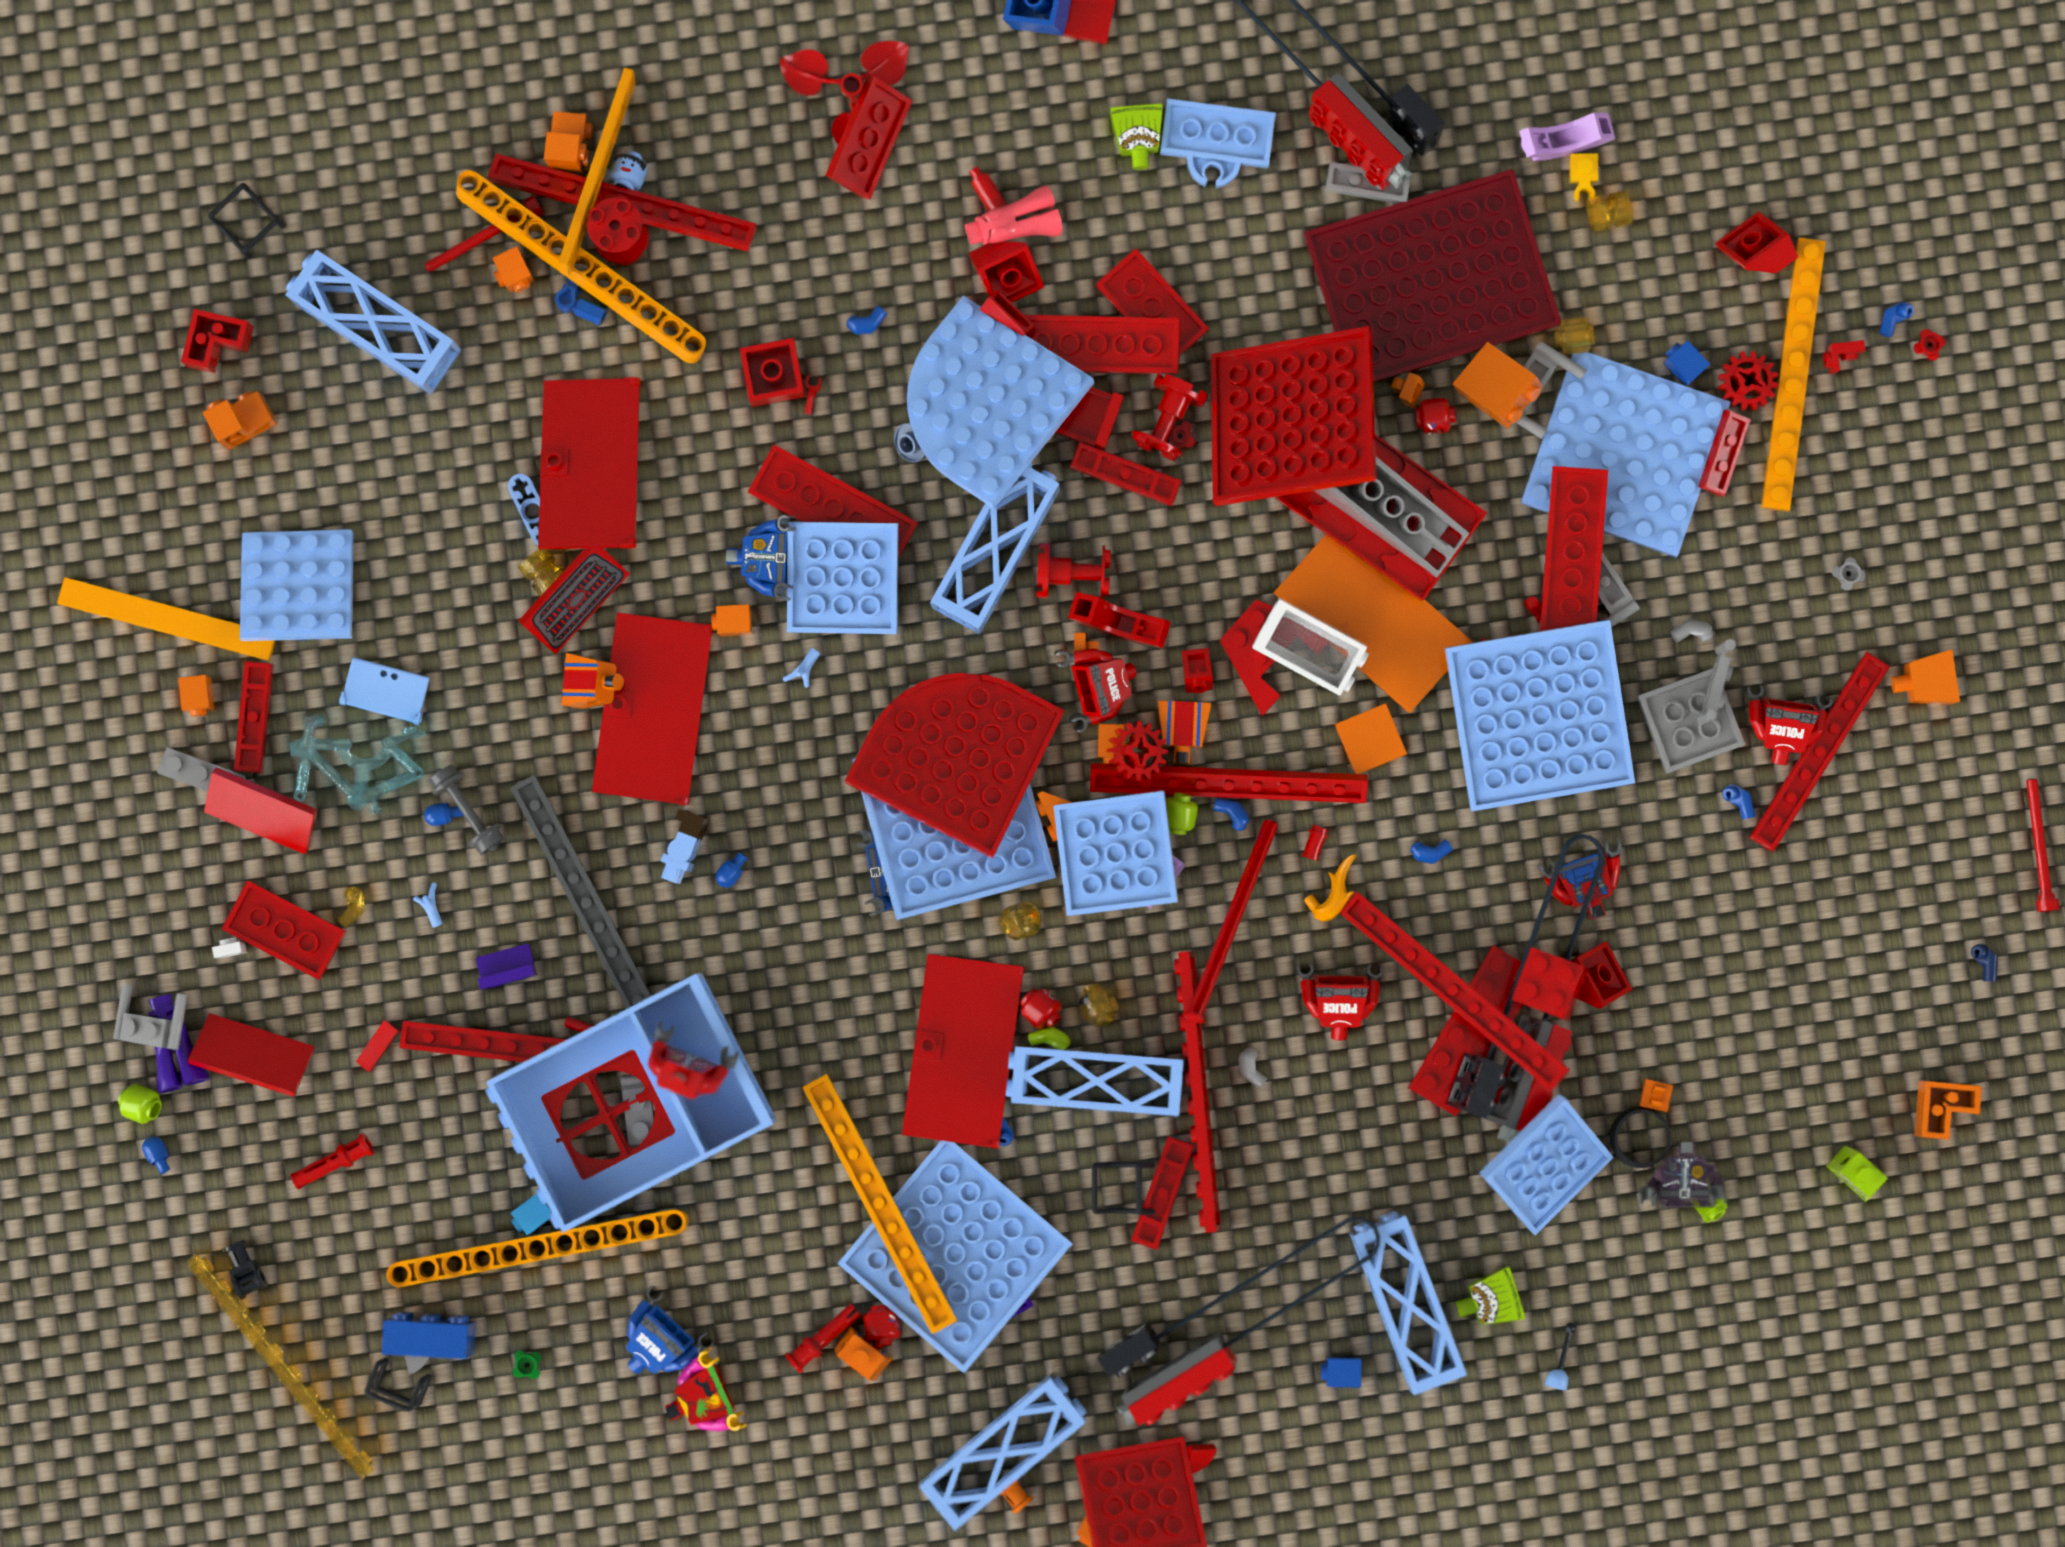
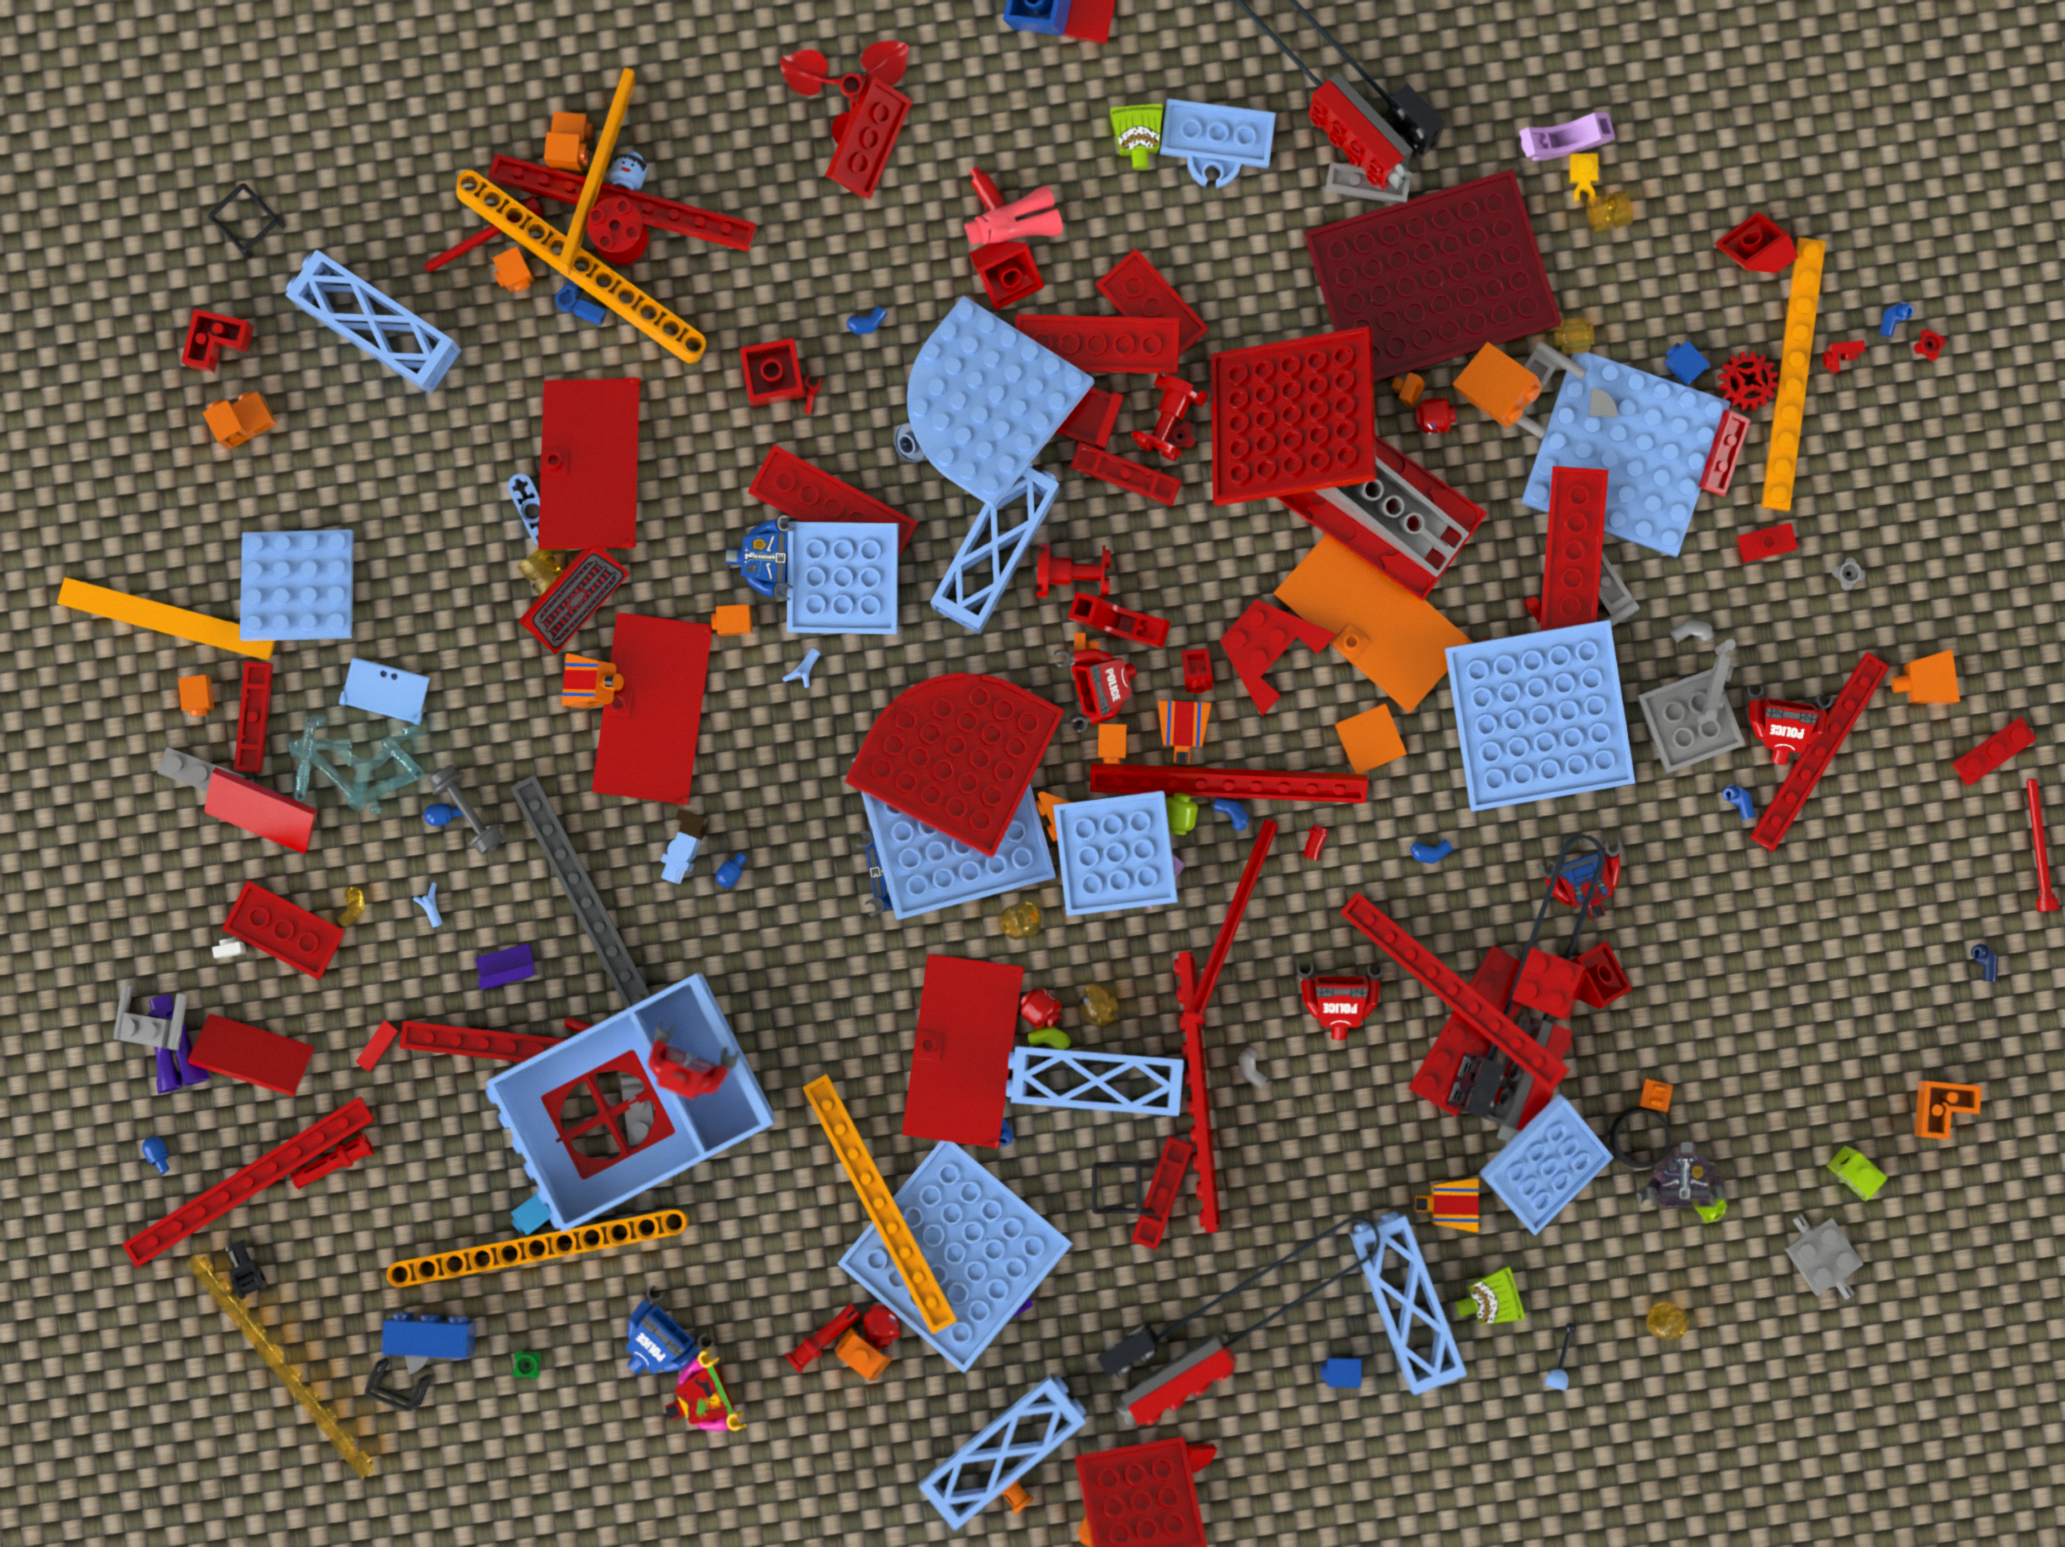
(139, 1103): lime head -> none
(248, 1182): none -> red plate
(1005, 312): red piece -> none
(1136, 761): red gear -> none
(1310, 647): piece -> none
(1338, 895): light orange piece -> none
(1452, 1204): none -> torso
(1601, 404): none -> light grey tile
(1667, 1321): none -> clear yellow head
(1766, 543): none -> red plate
(1823, 1256): none -> light grey plate
(1994, 751): none -> red plate

